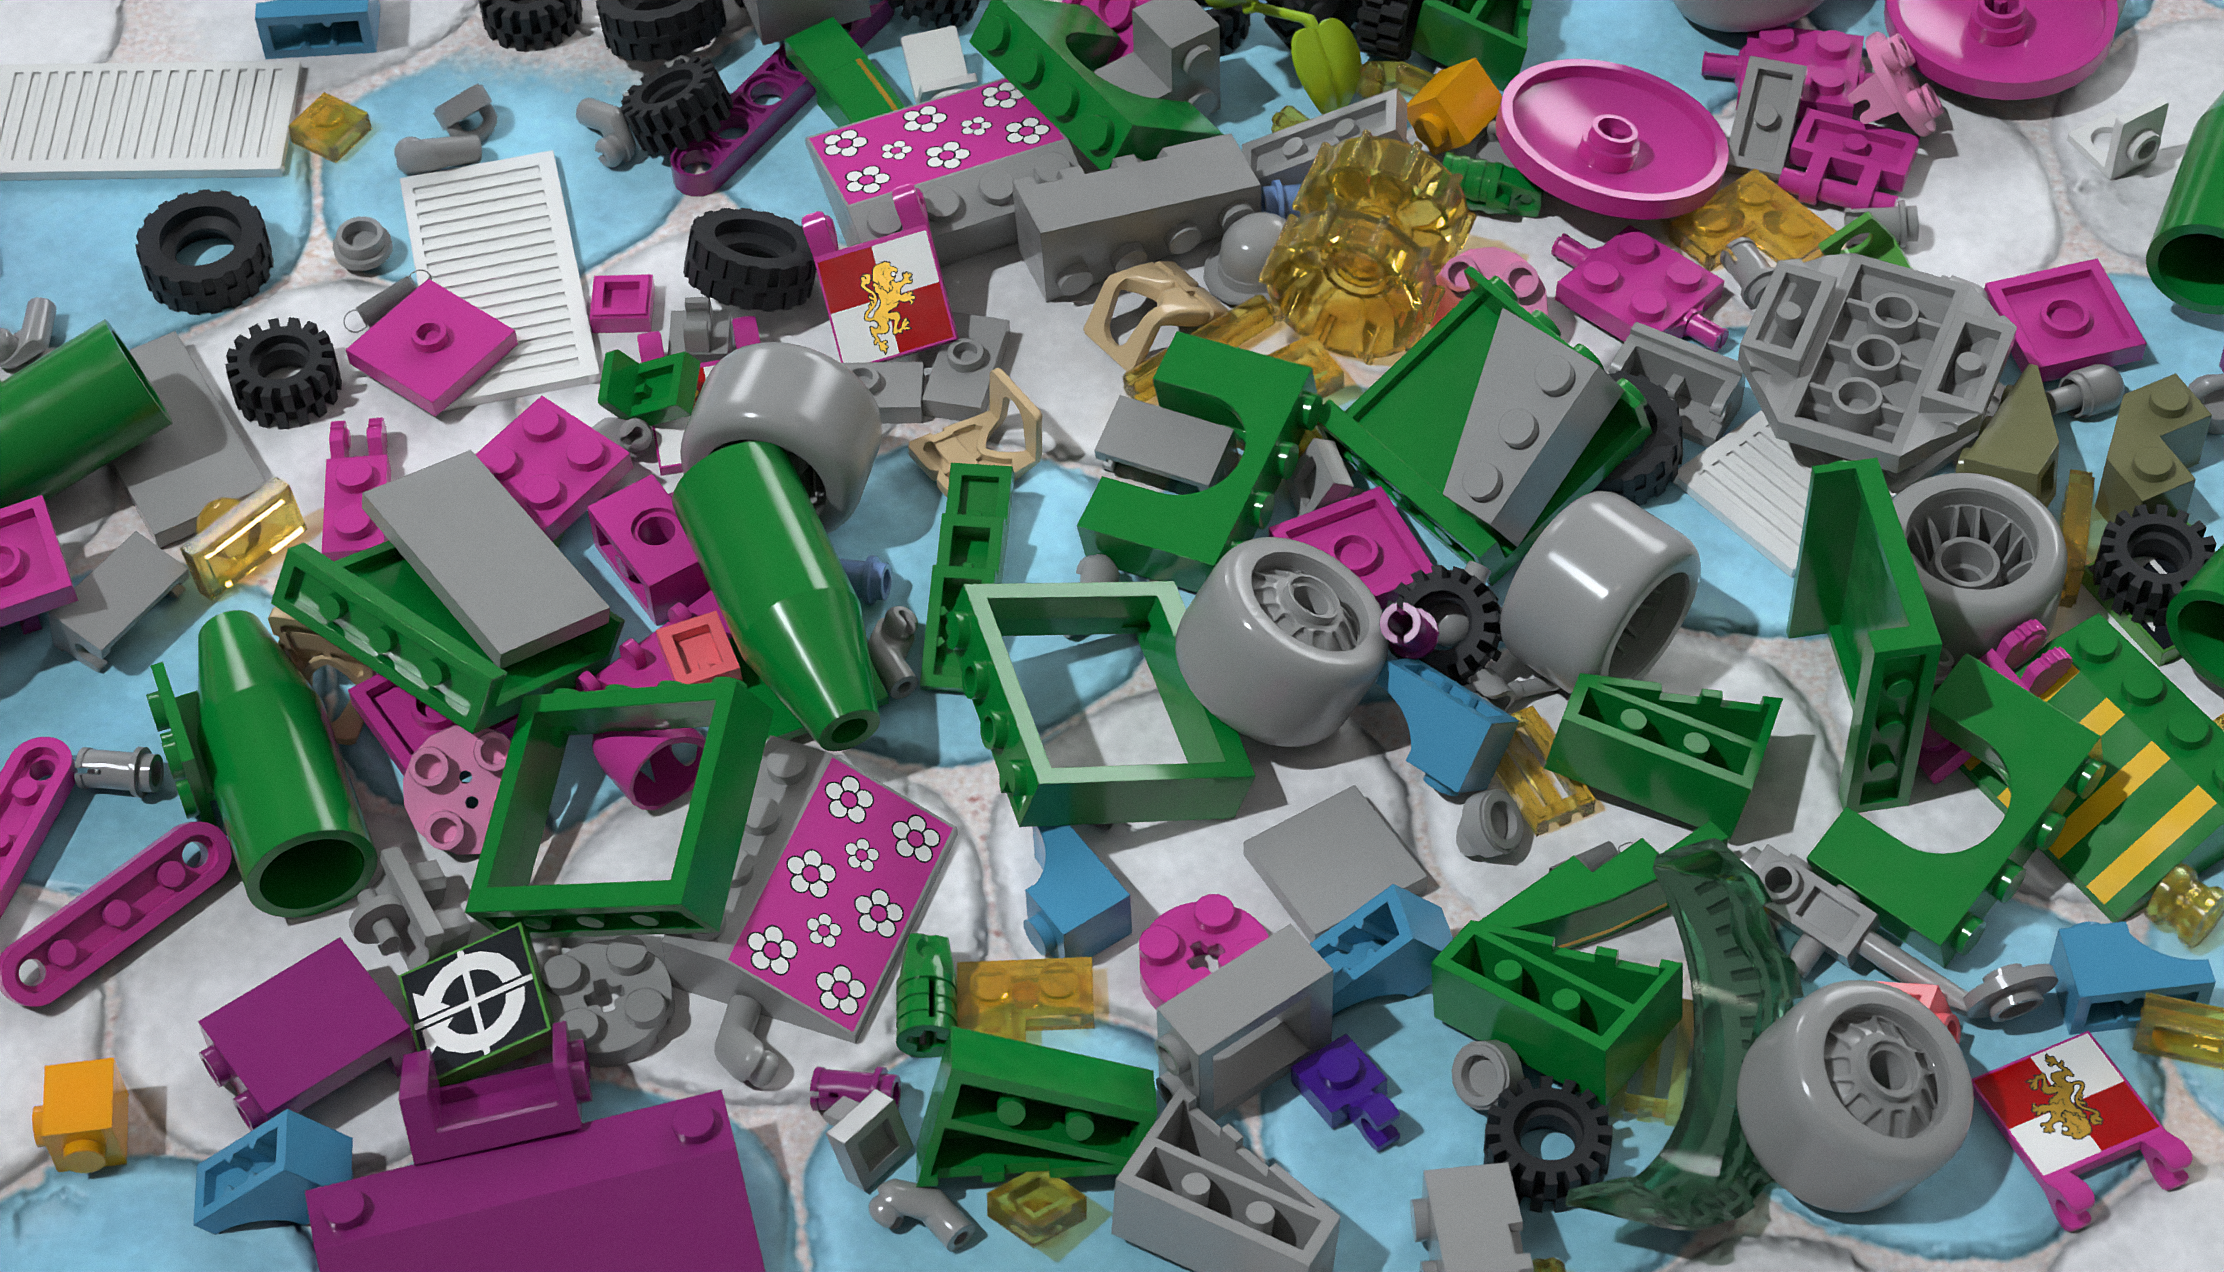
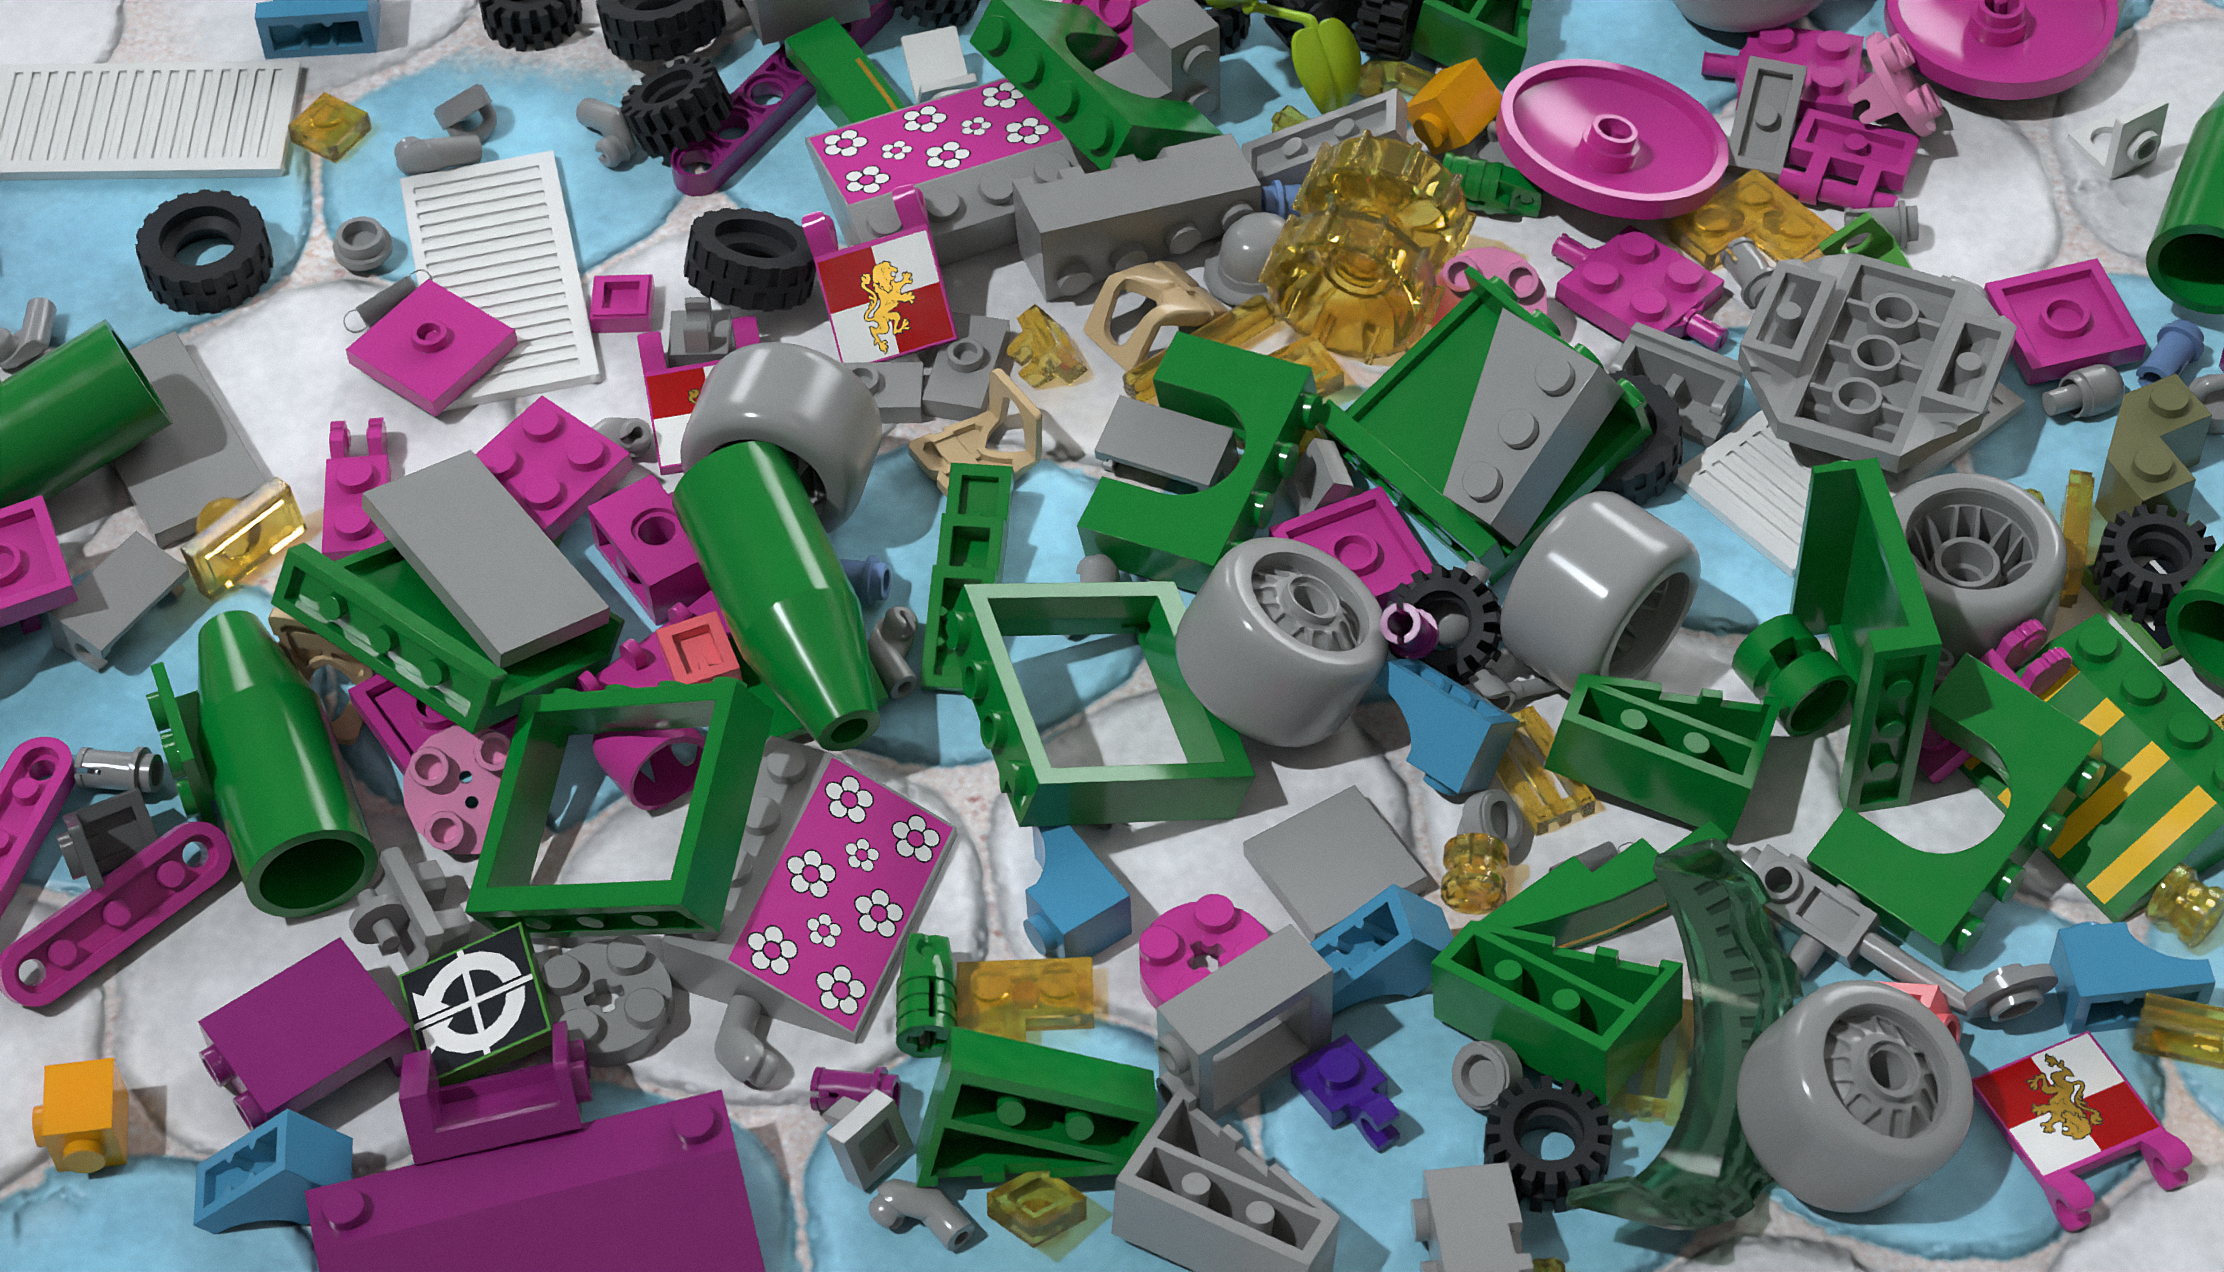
(105, 835): none -> dark grey bracket
(290, 396): black tyre -> none
(649, 390): green bracket -> none
(1048, 347): none -> clear yellow tile
(1474, 873): none -> clear yellow wheel
(1787, 663): none -> green wheel
(2018, 440): olive slope -> none
(2176, 347): none -> medium blue pin

